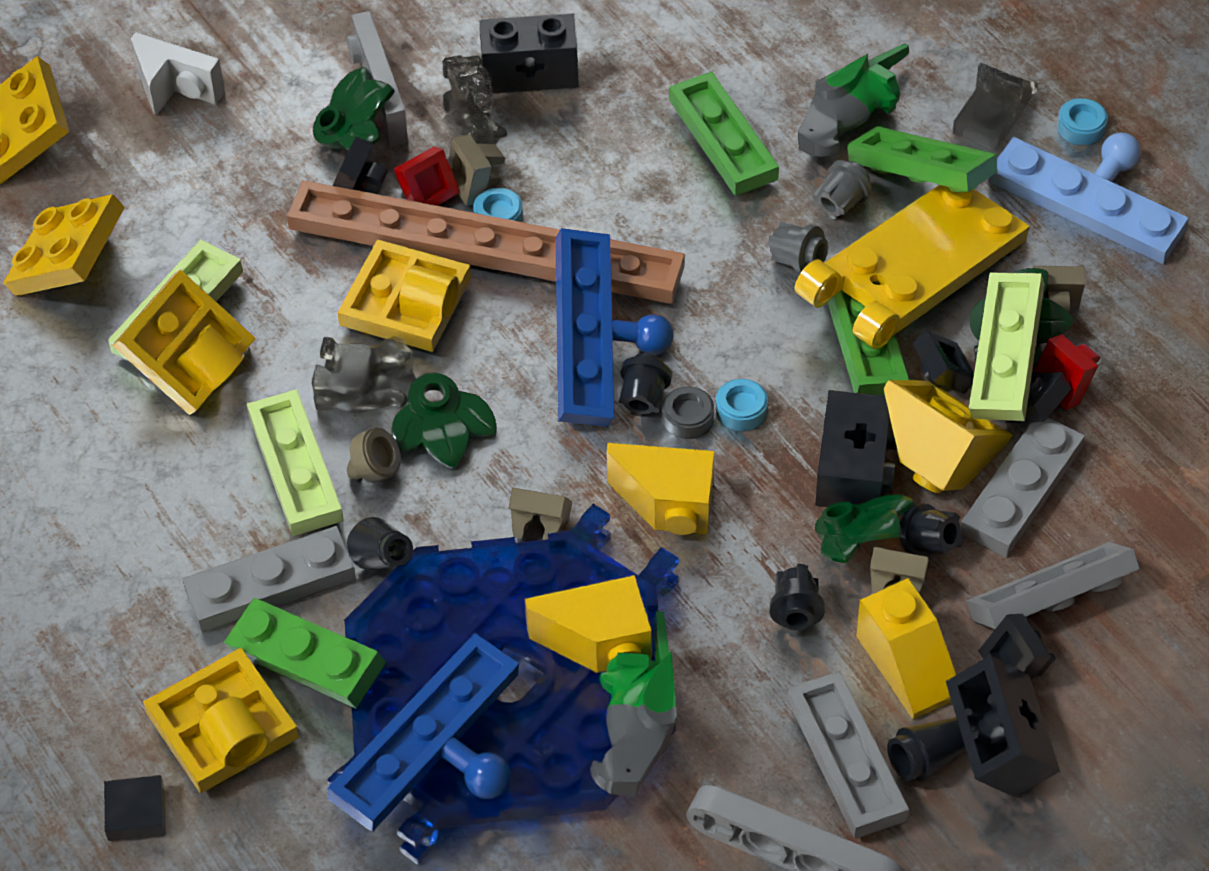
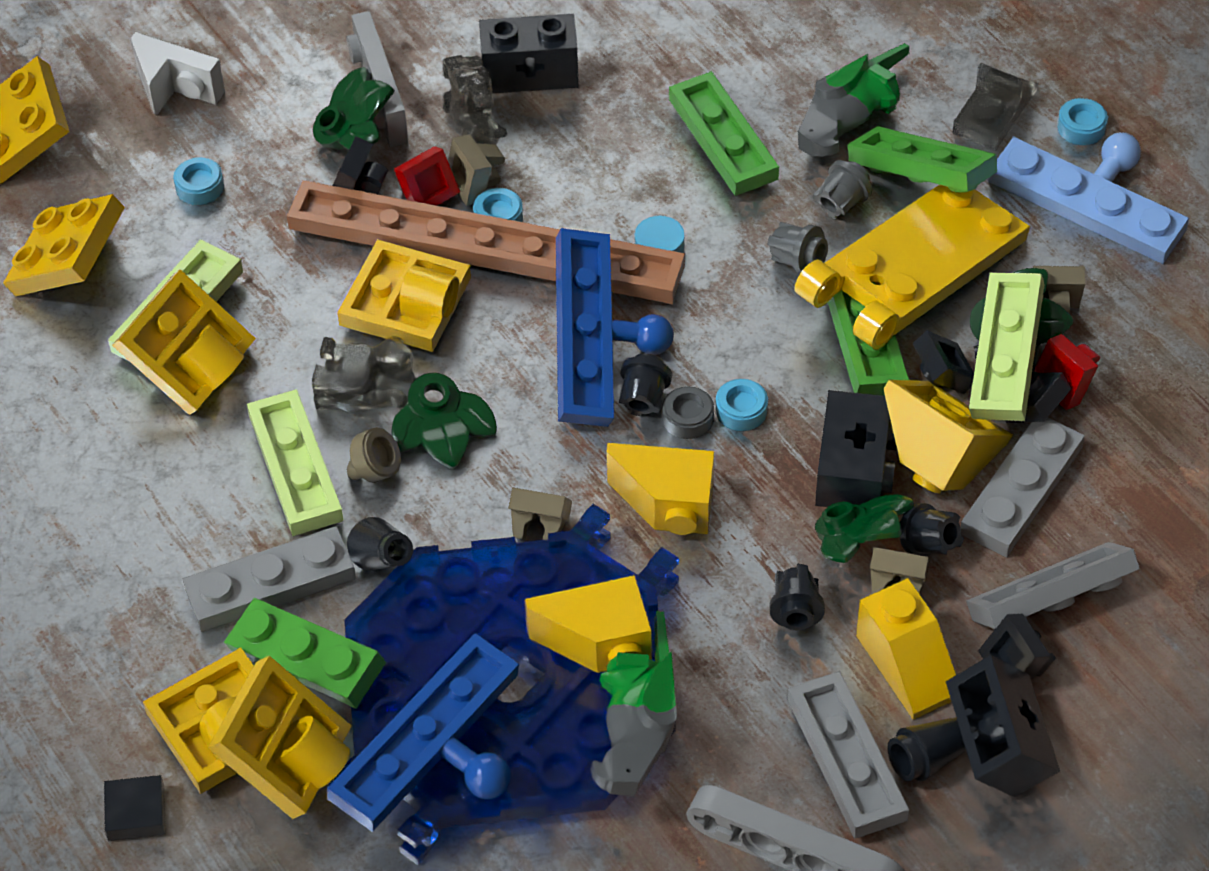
(198, 181): none -> medium azure tile
(282, 738): none -> yellow plate
(660, 233): none -> medium azure tile

